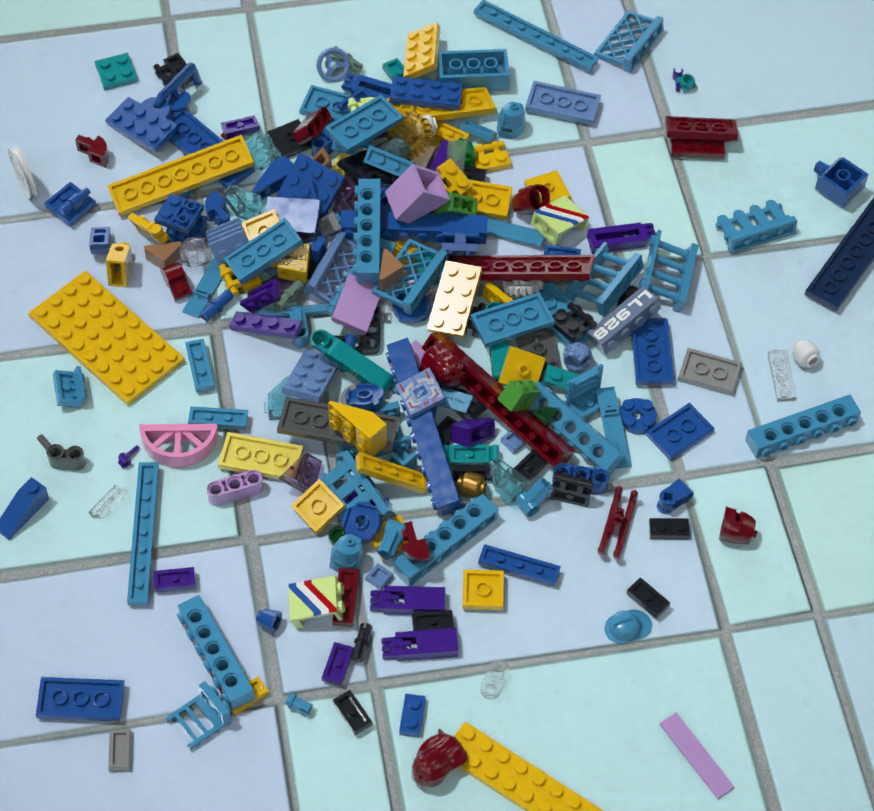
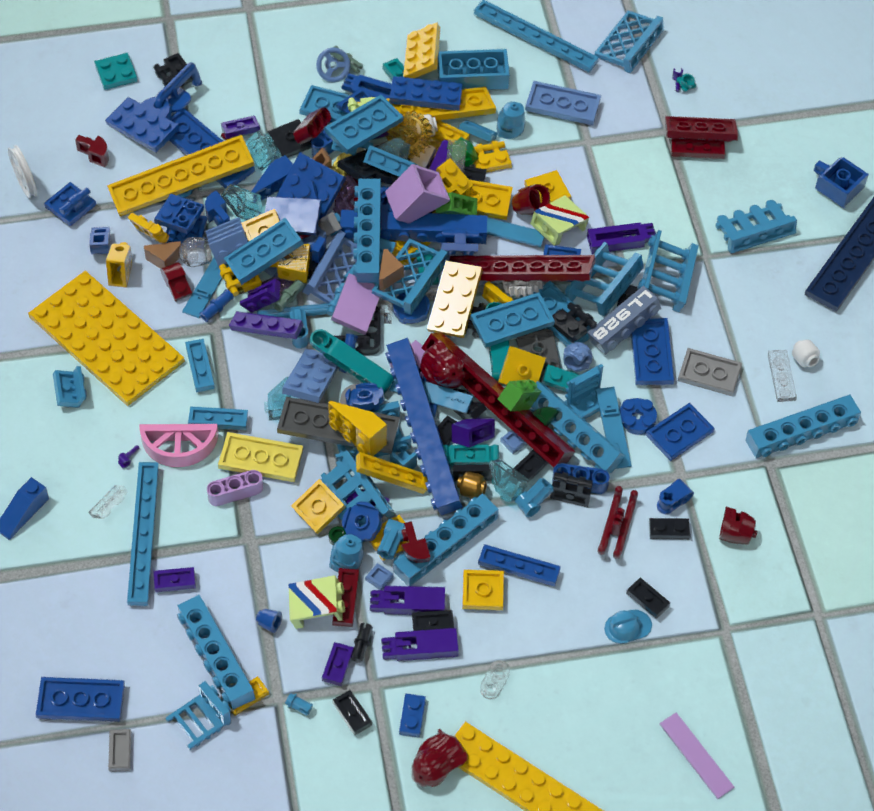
(65, 458): dark grey beam -> none
(302, 472): clear purple wing -> none
(420, 392): medium blue tile -> none

